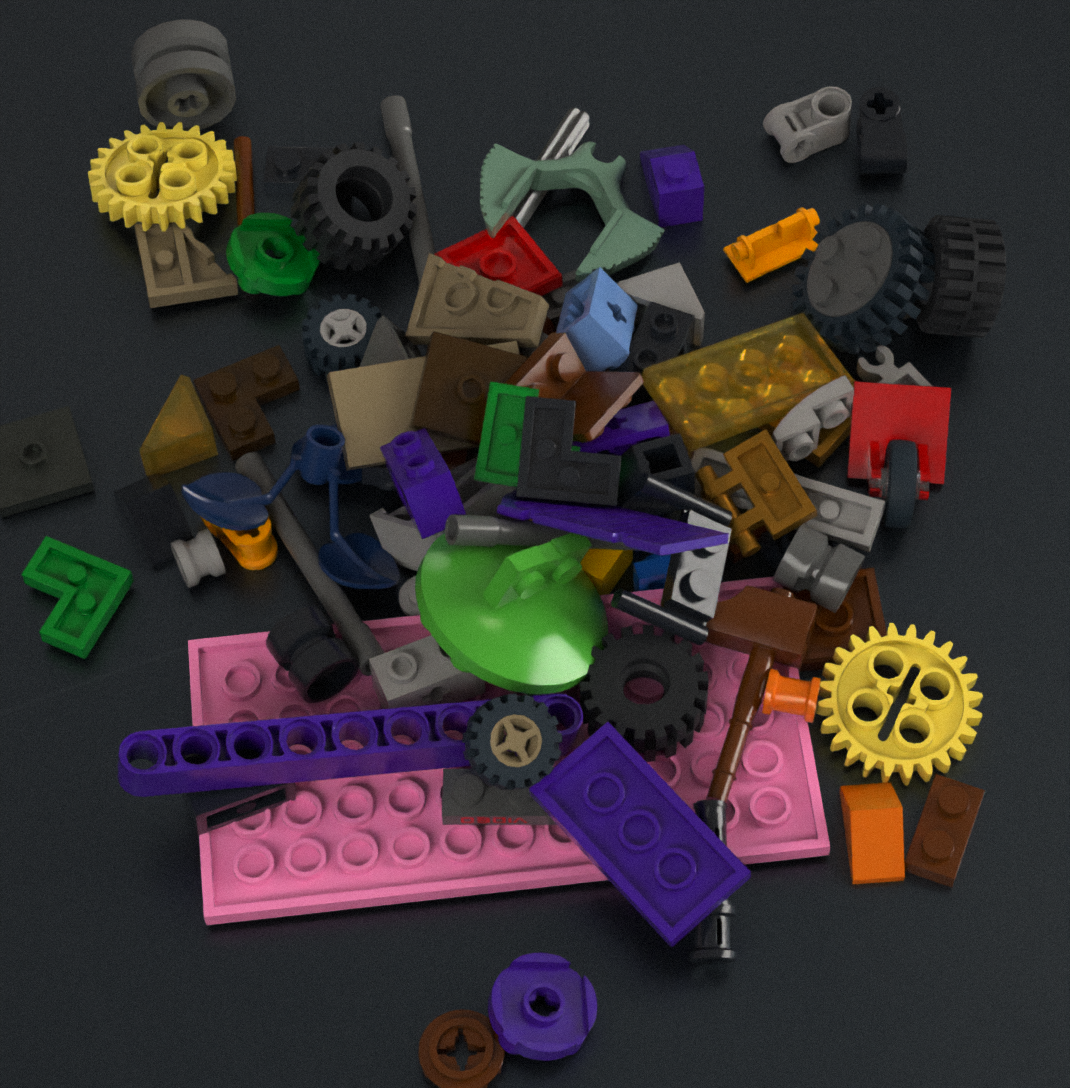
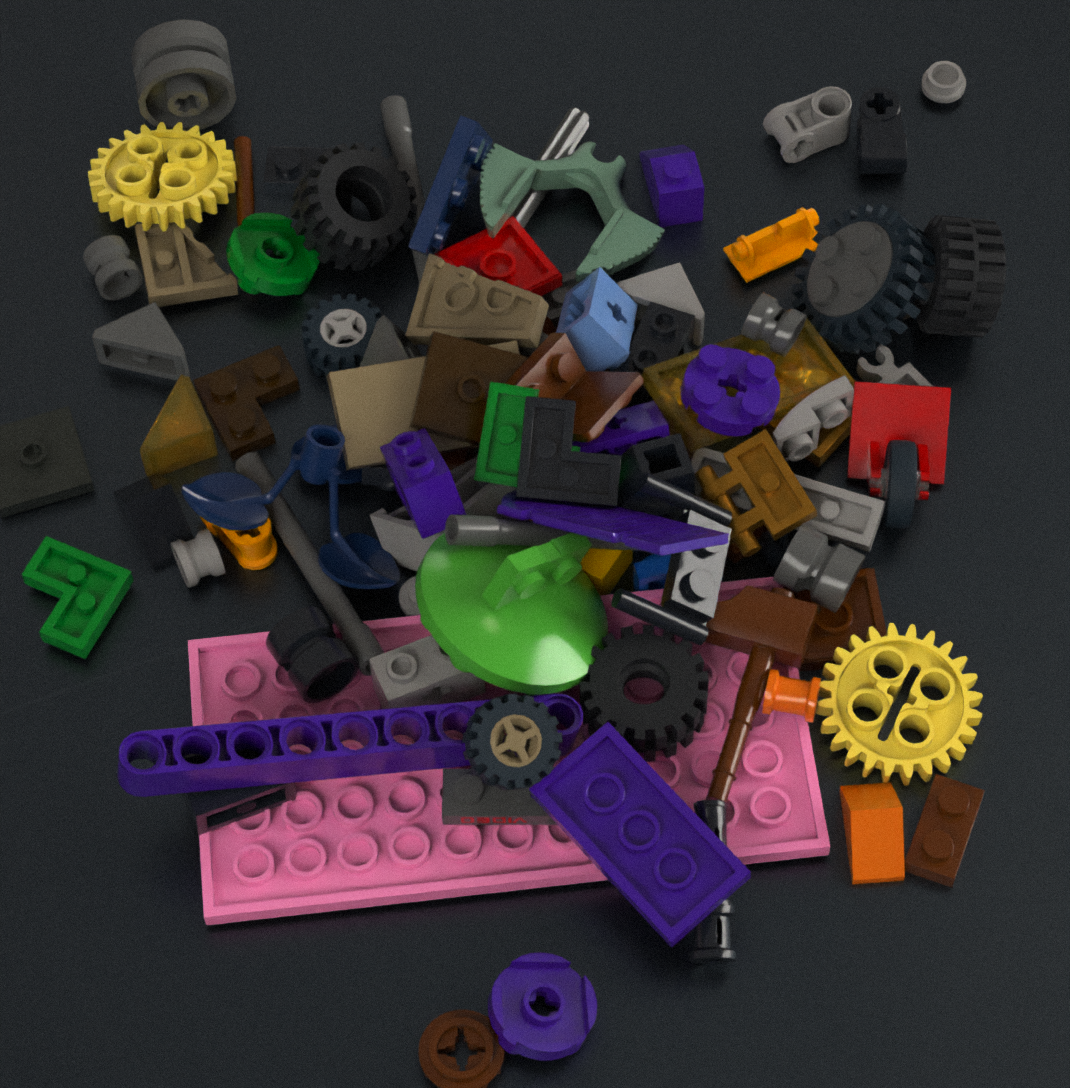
(111, 265): none -> dark grey wheel
(142, 344): none -> dark grey slope
(451, 186): none -> dark blue plate
(737, 369): none -> dark purple plate
(773, 324): none -> dark grey wheel
(943, 82): none -> light grey plate

